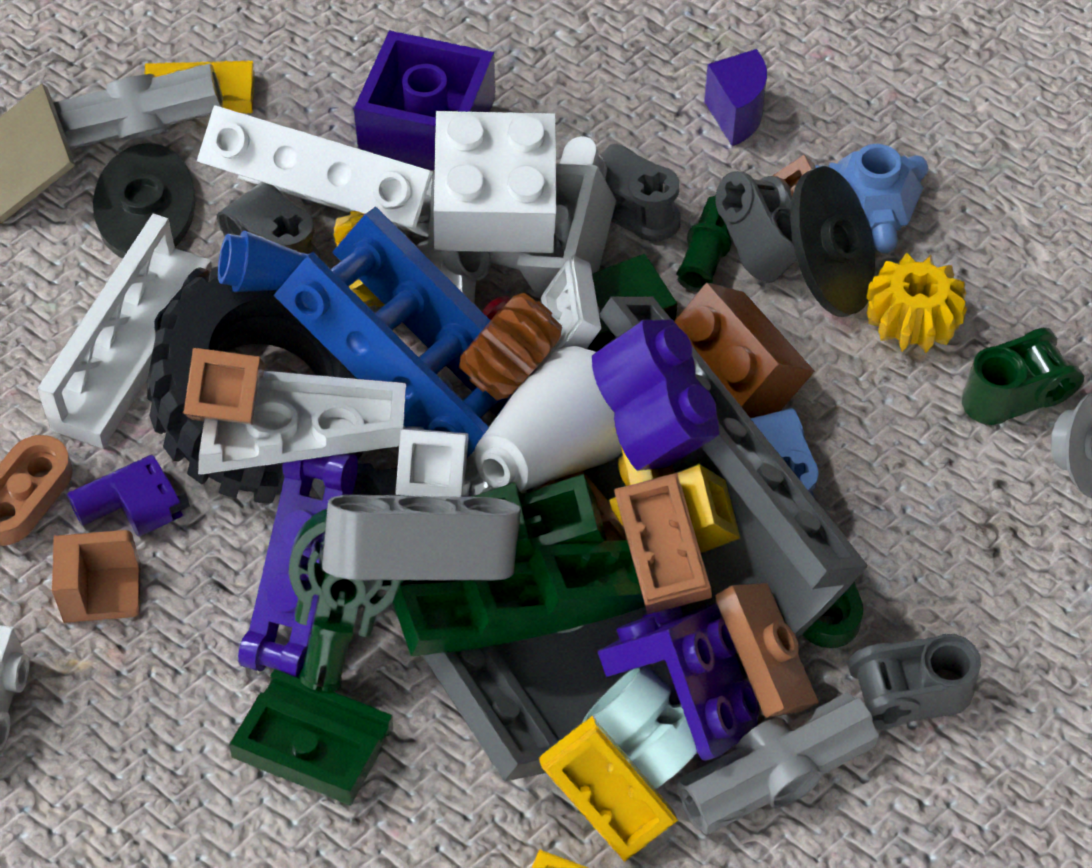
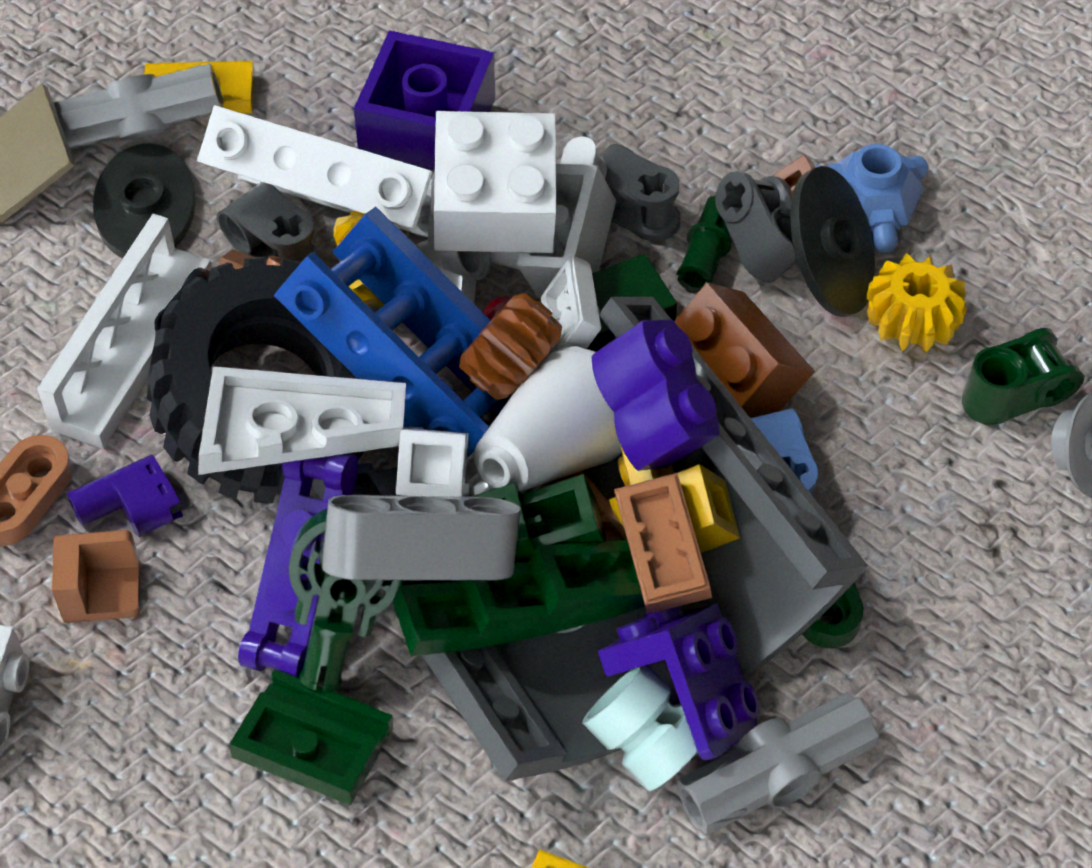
(222, 386): nougat panel -> none
(255, 263): blue cone -> none
(608, 788): yellow plate -> none
(737, 94): dark purple brick -> none
(766, 649): nougat plate -> none
(908, 681): dark grey piece -> none

